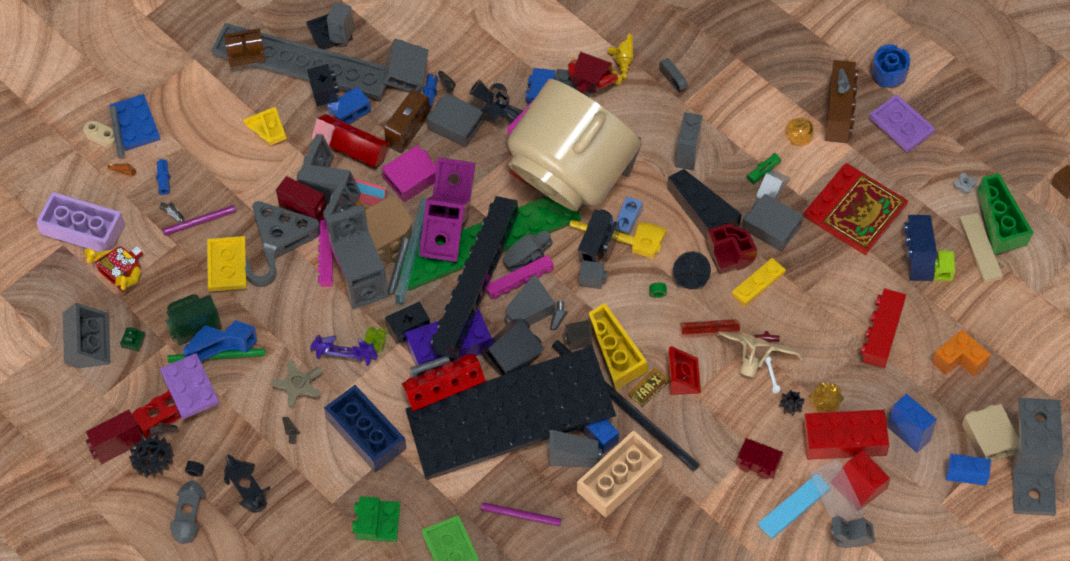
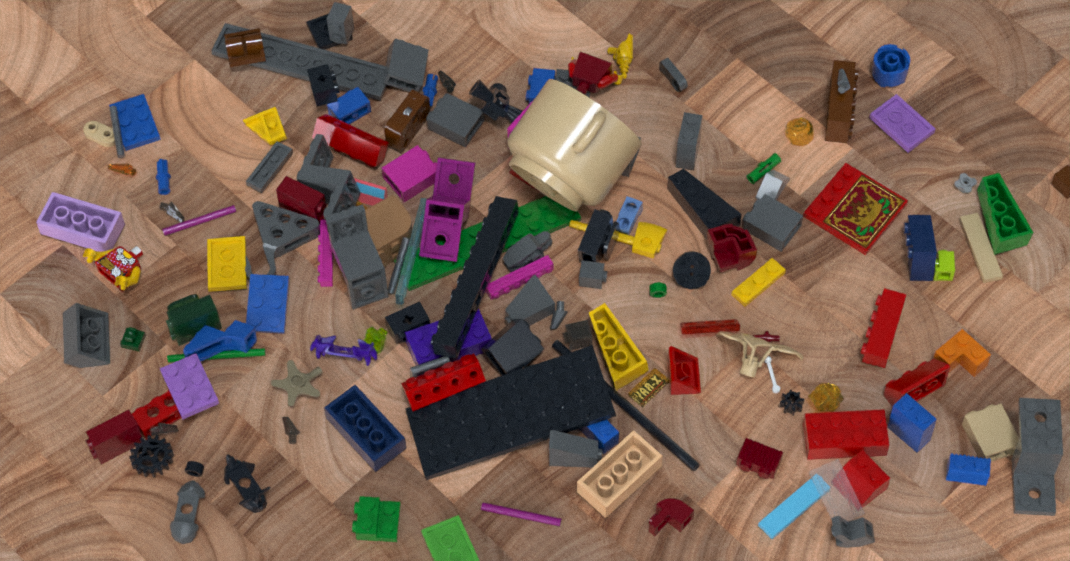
(268, 303): none -> blue plate
(269, 167): none -> dark grey plate
(673, 512): none -> dark red brick
(918, 383): none -> red slope

